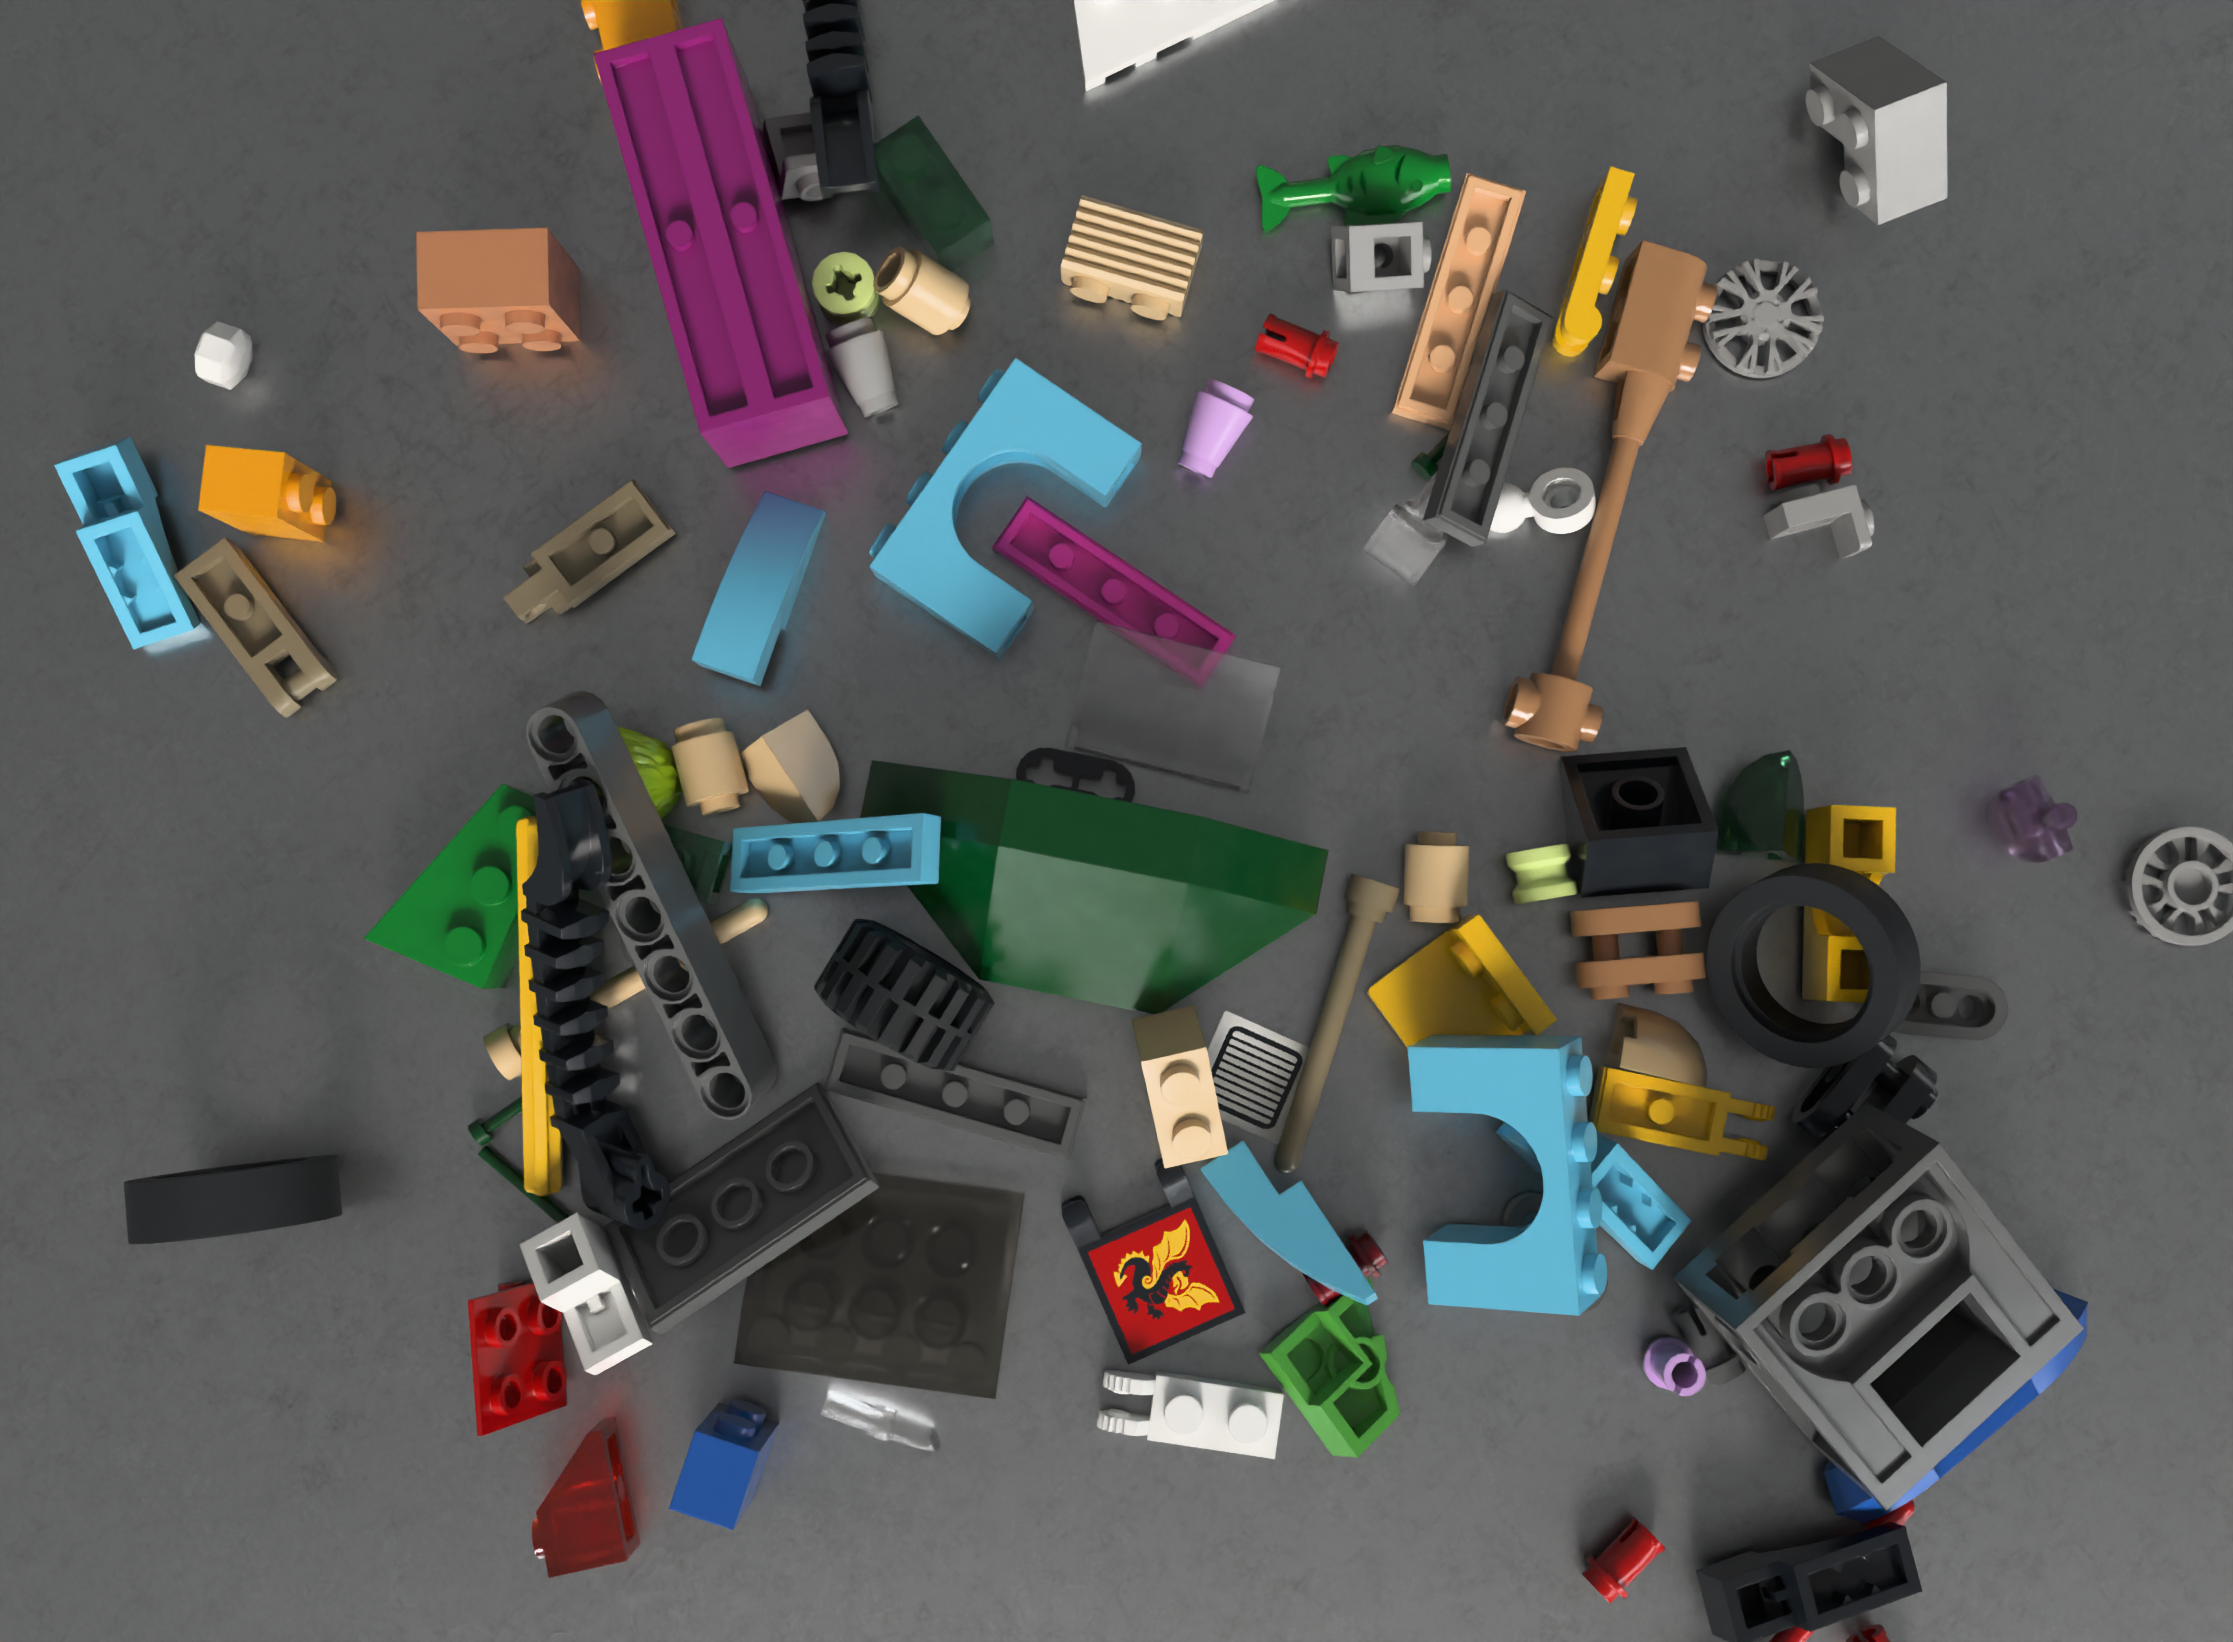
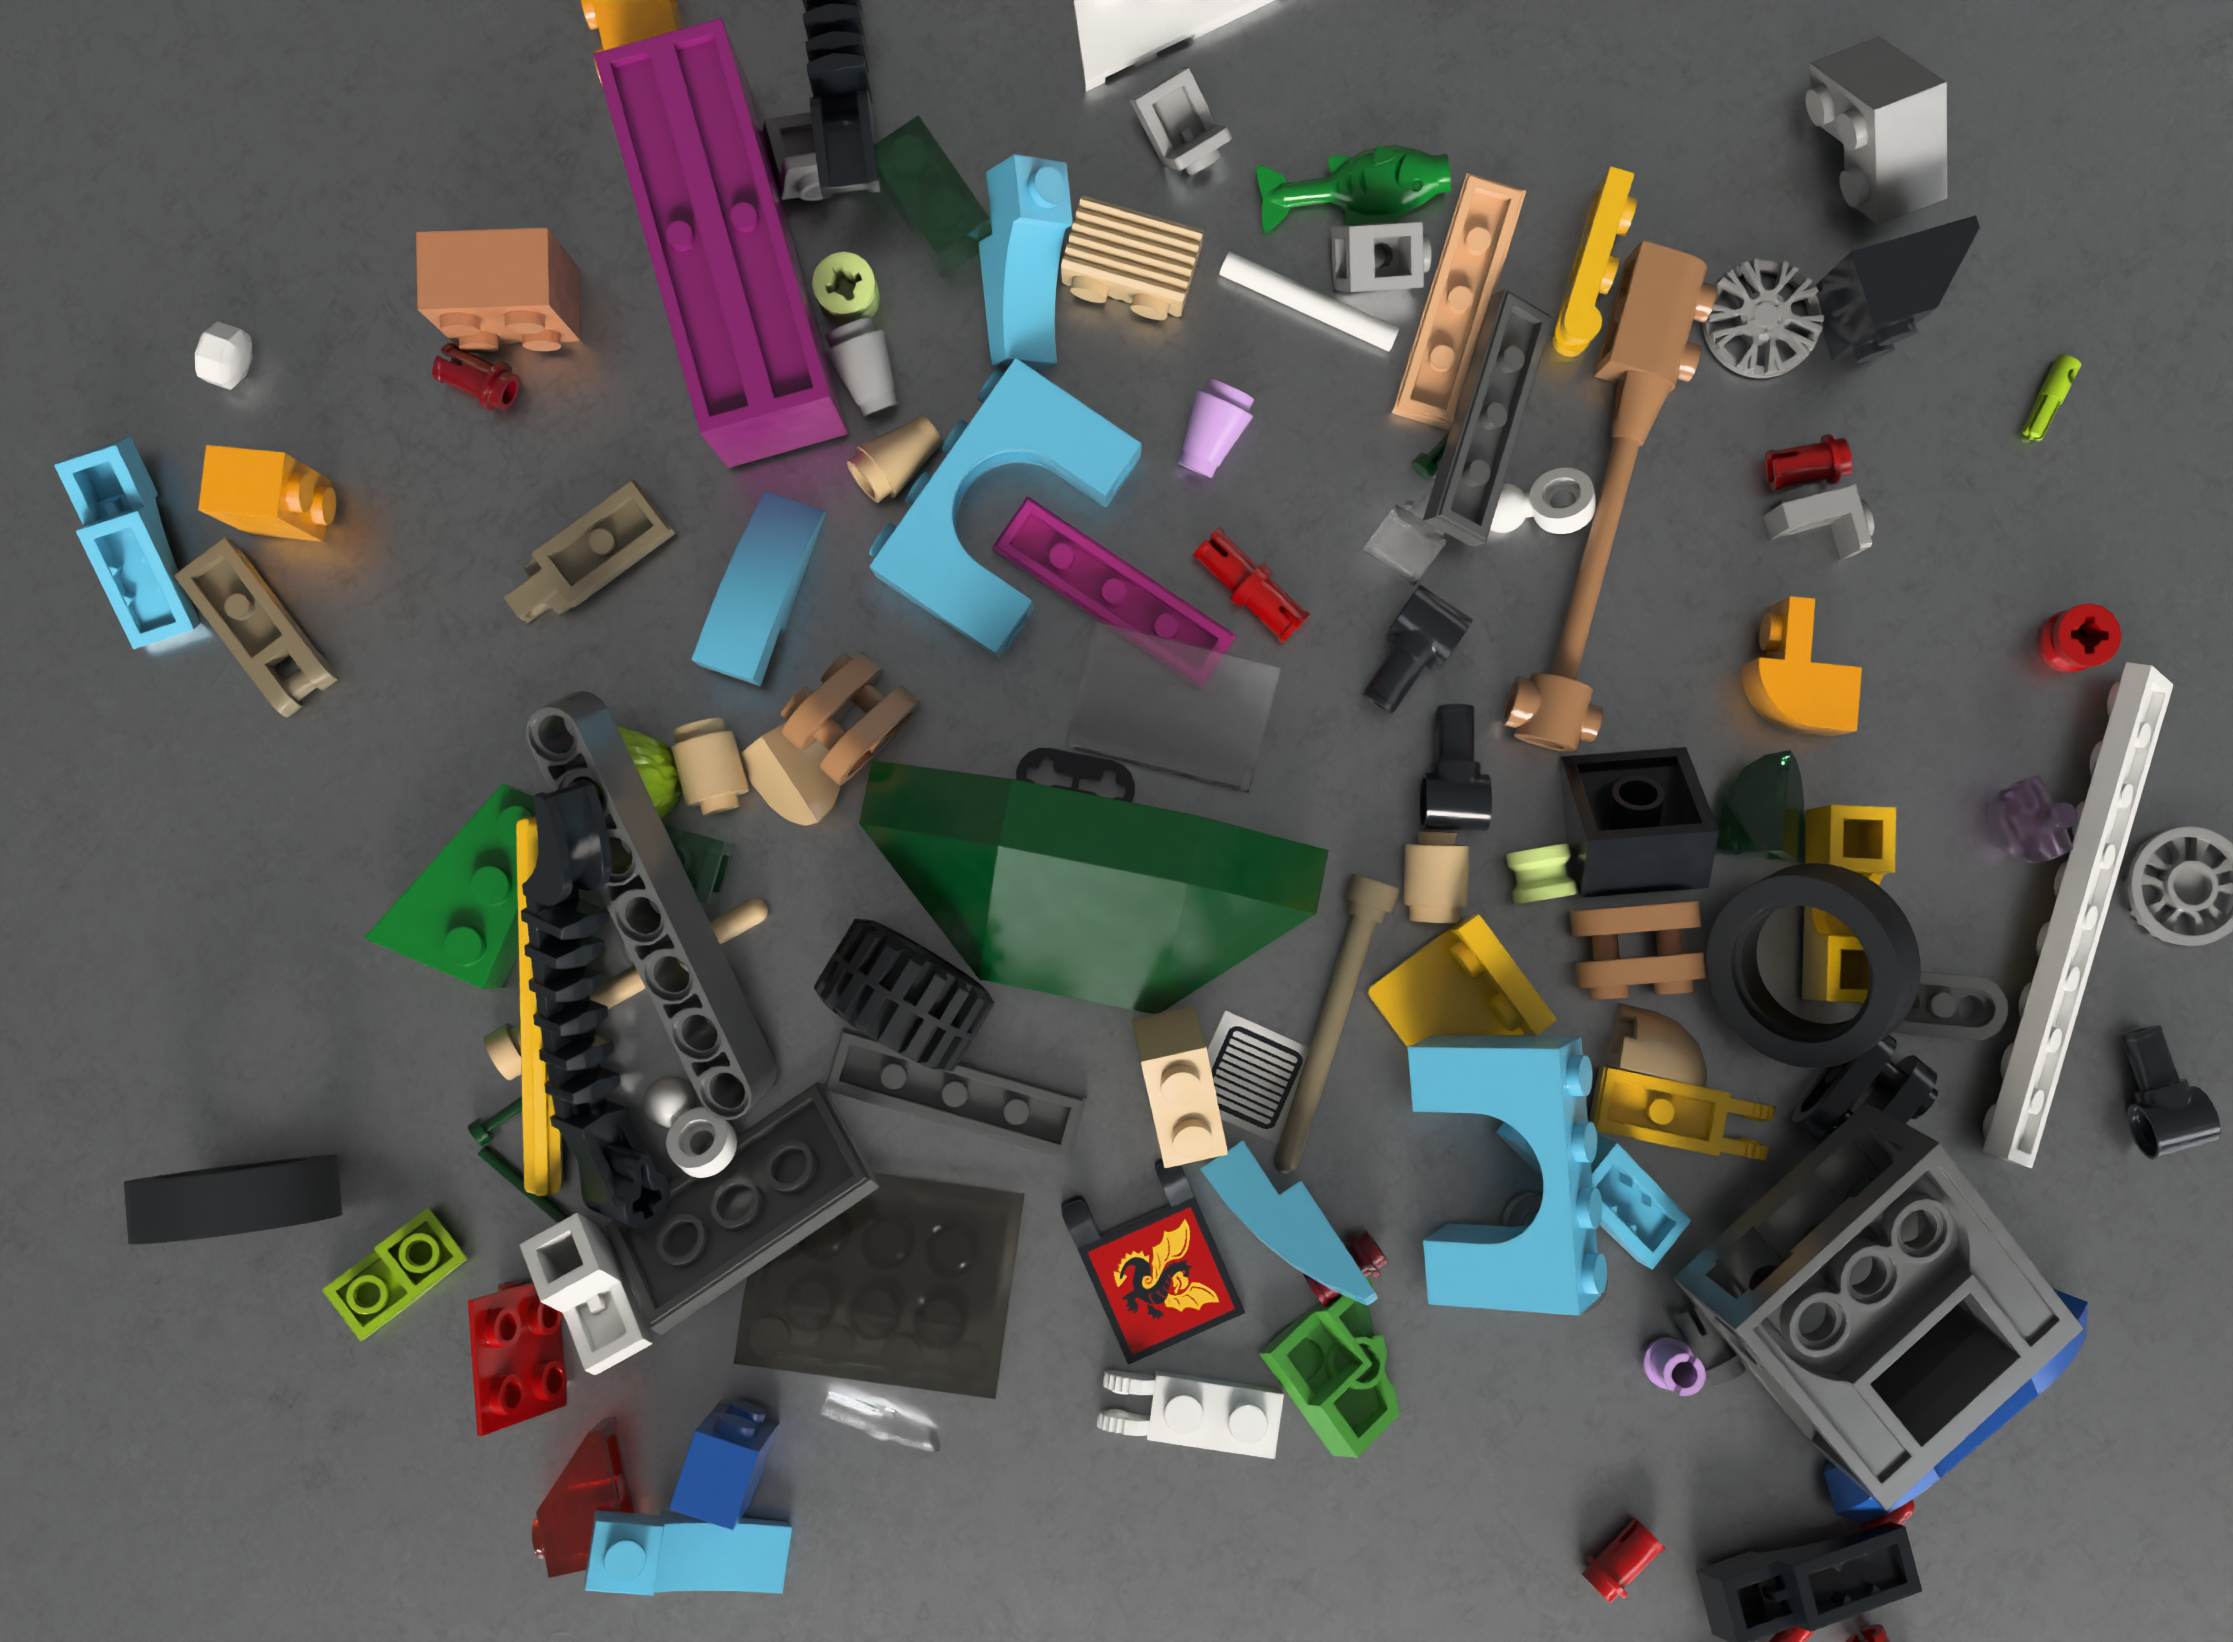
(395, 1274): none -> lime slope
(492, 384): none -> dark red pin
(671, 1105): none -> white plate
(685, 1554): none -> medium azure slope
(836, 854): medium azure plate -> none
(847, 684): none -> medium nougat brick
(893, 458): none -> tan cone
(922, 290): tan brick -> none
(1022, 258): none -> medium azure slope
(1180, 123): none -> light grey bracket
(1251, 585): none -> red pin
(1302, 347): red pin -> none
(1309, 301): none -> white bar
(1422, 636): none -> black pin
(1455, 790): none -> black pin
(1791, 688): none -> light orange brick
(1889, 288): none -> black slope
(2051, 396): none -> lime pin
(2070, 651): none -> red wheel
(2083, 897): none -> white plate
(2167, 1110): none -> black pin

